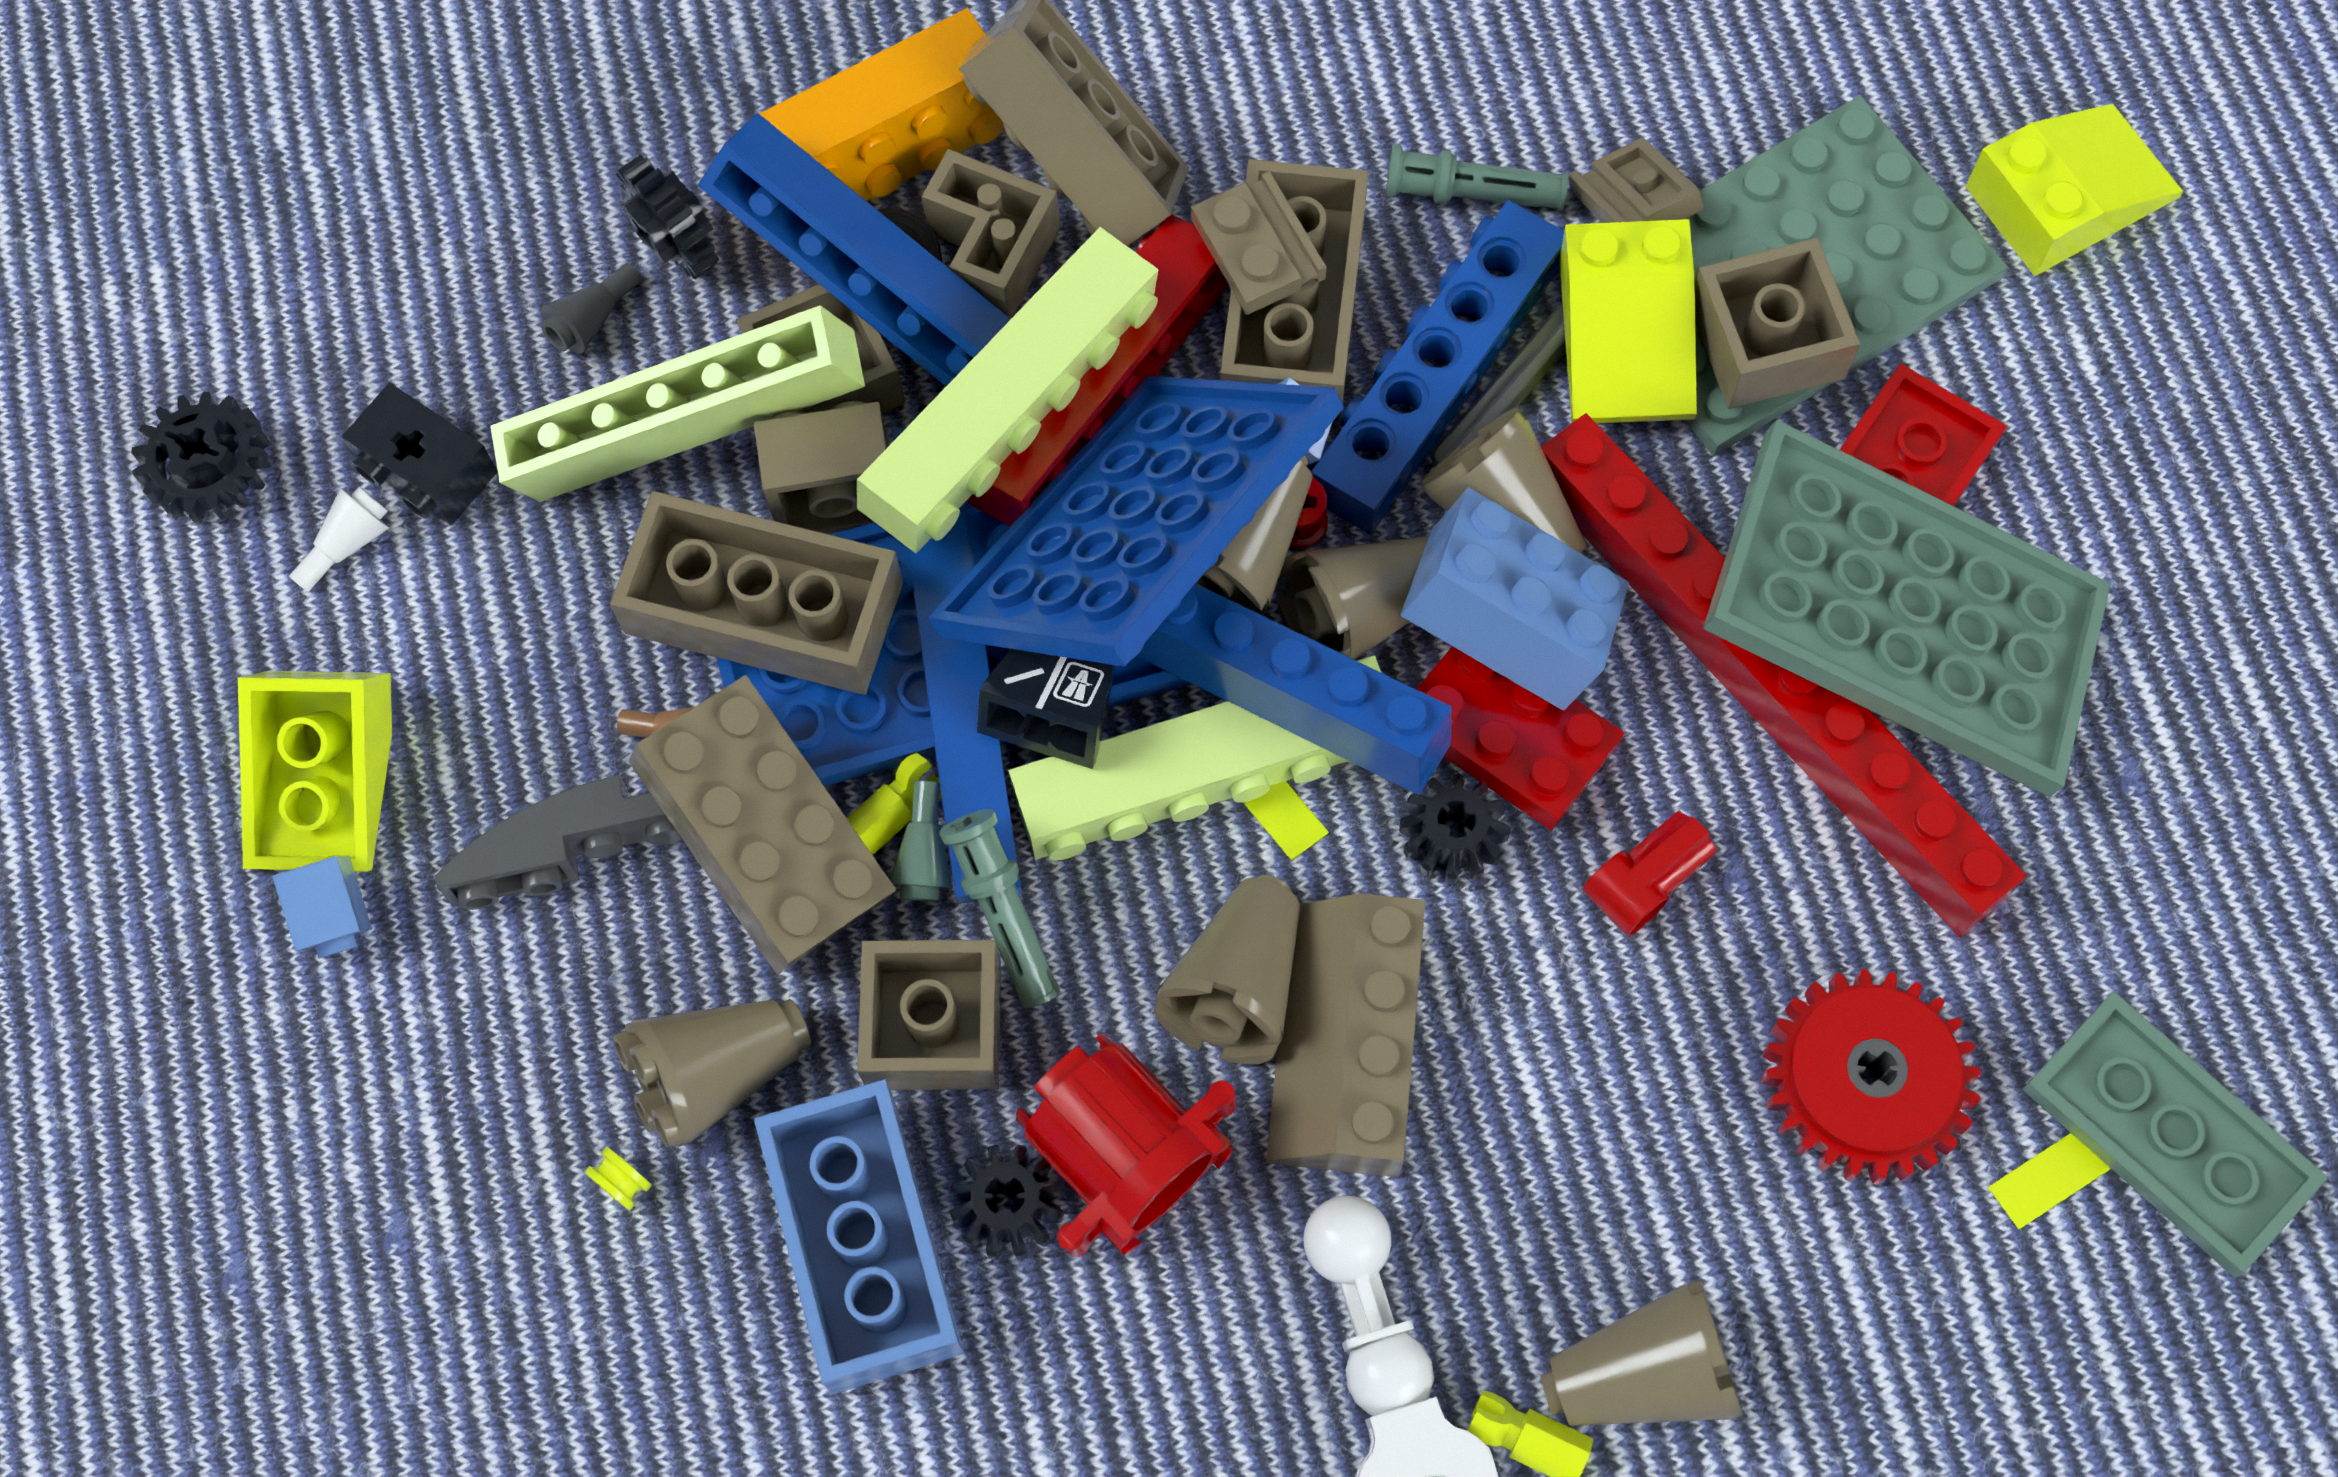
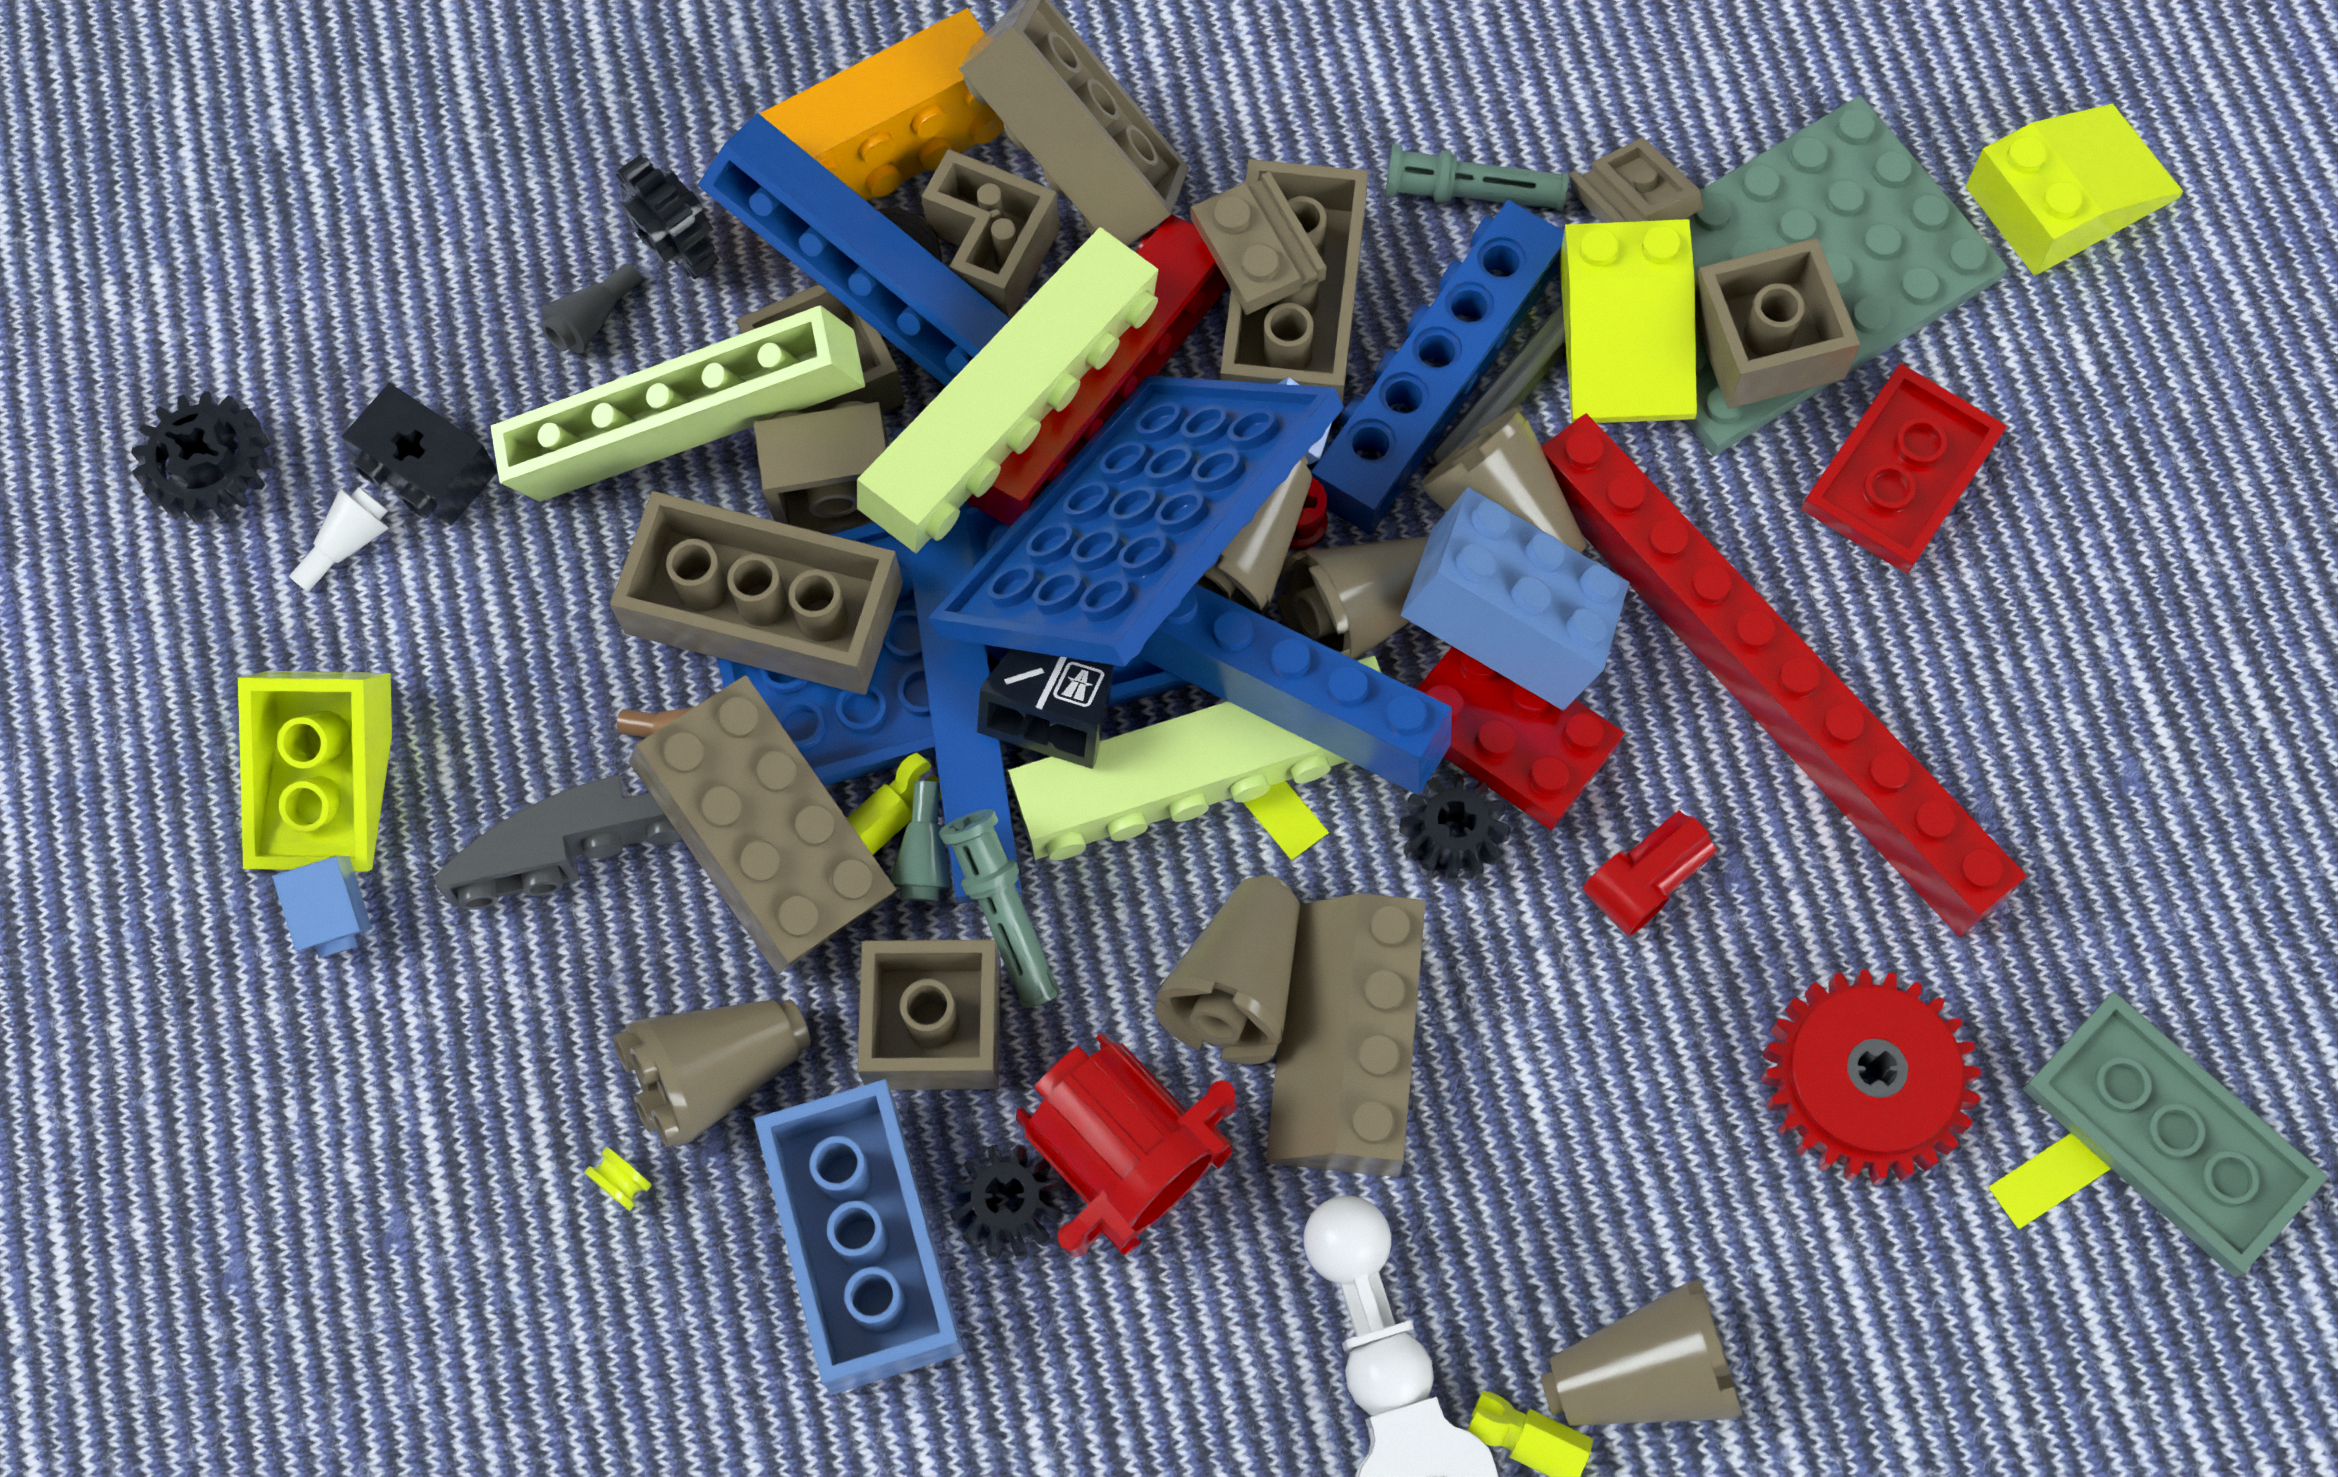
(1910, 608): sand green plate -> none

